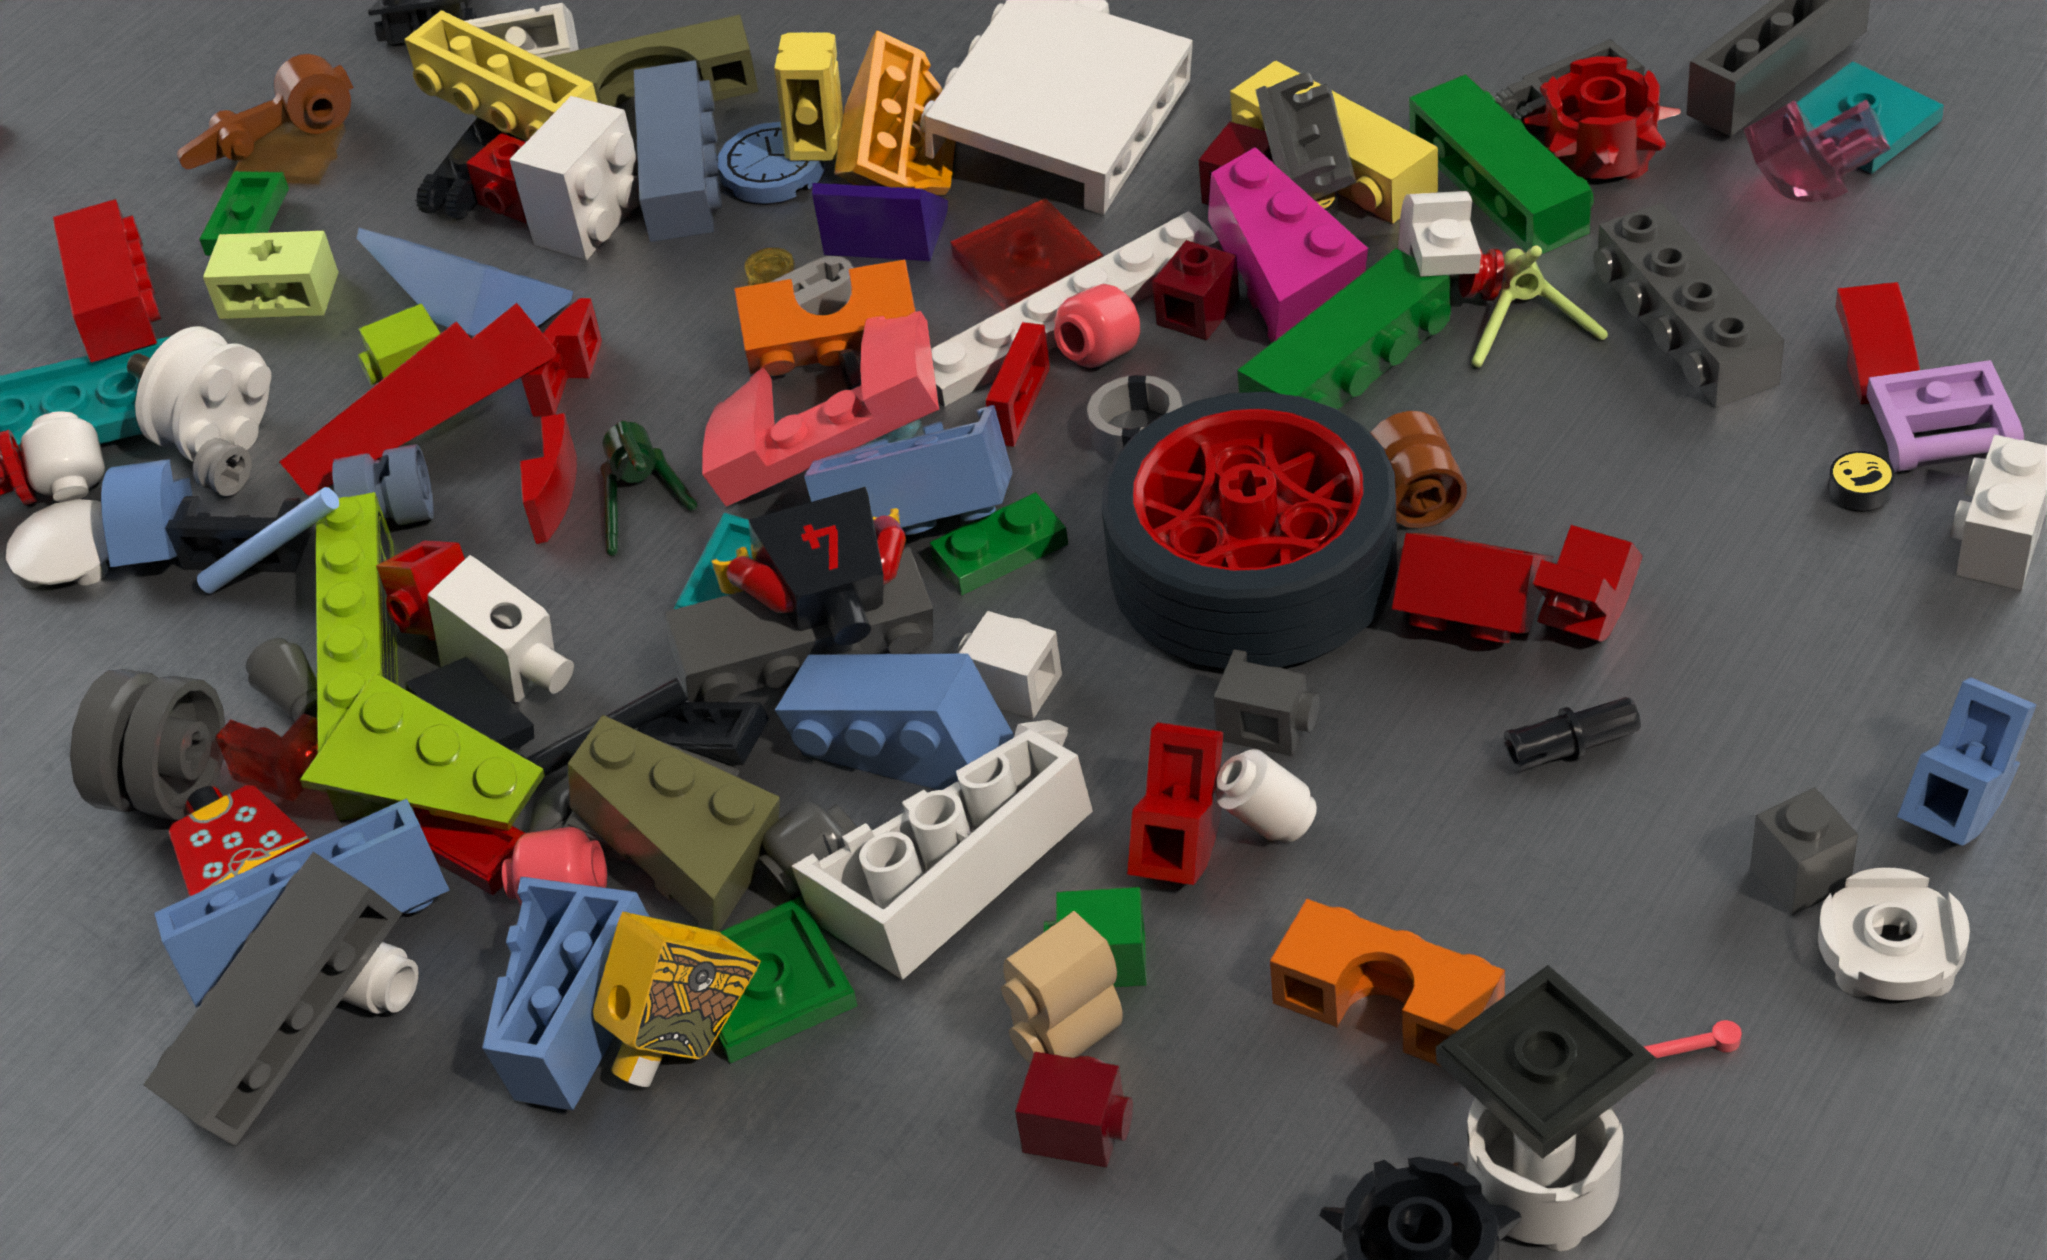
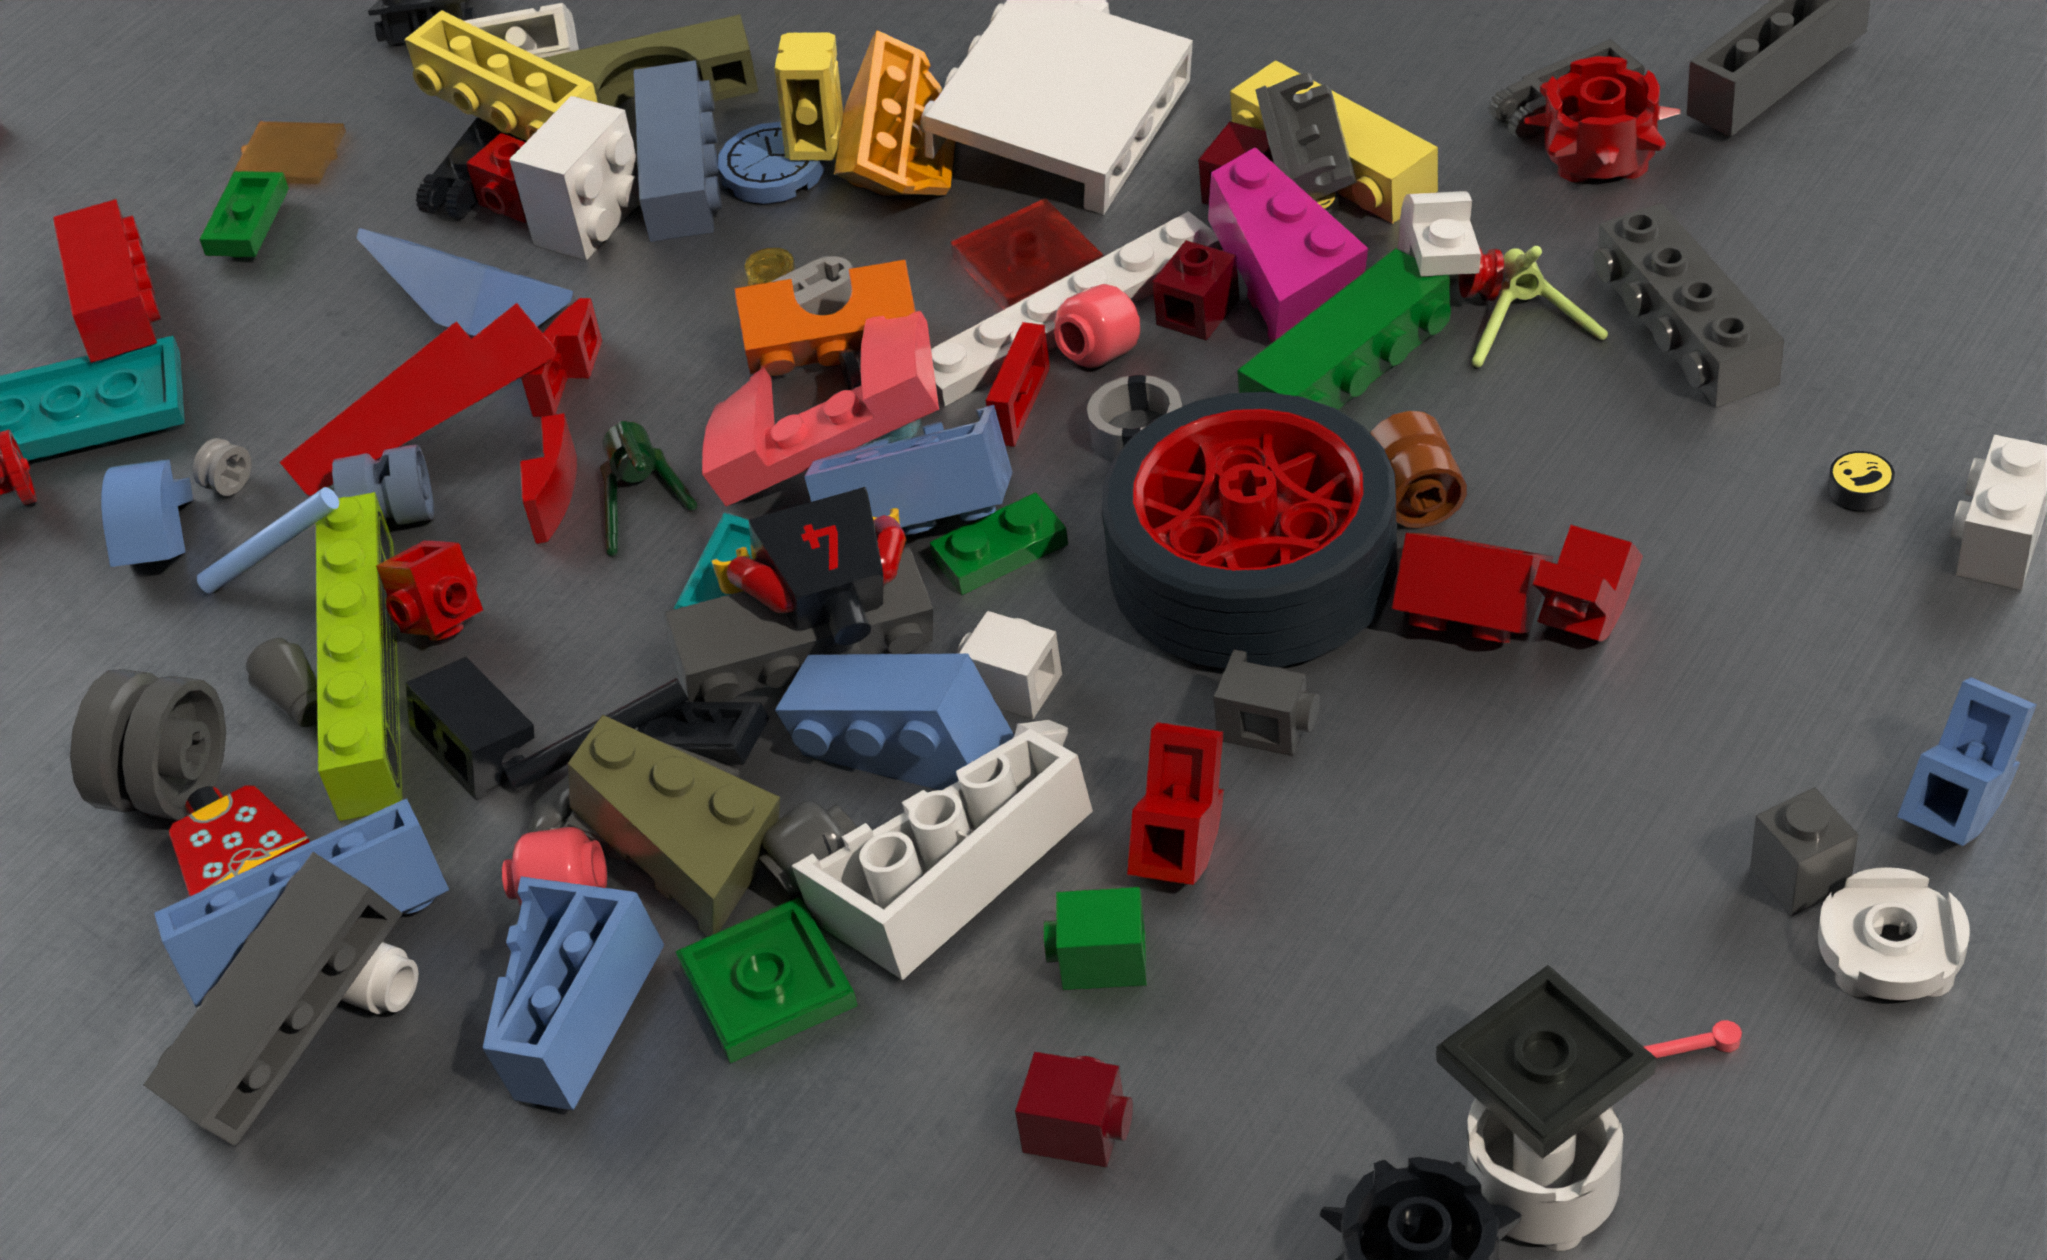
(60, 545): white dish -> none
(62, 456): white head -> none
(200, 391): white wheel -> none
(207, 538): black hinge -> none
(266, 759): clear red bracket -> none
(271, 274): yellowish green brick -> none
(305, 93): dark orange piece -> none
(394, 341): lime brick -> none
(406, 748): lime wing -> none
(469, 848): red tile -> none
(497, 630): white torso -> none
(667, 992): torso -> none
(878, 221): dark purple slope -> none
(1062, 990): tan brick -> none
(1265, 796): white brick -> none
(1339, 958): orange arch -> none
(1502, 165): green brick -> none
(1570, 733): black axle -> none
(1808, 160): clear pink brick -> none
(1876, 333): red slope -> none
(1901, 111): teal plate -> none
(1941, 400): lavender plate -> none

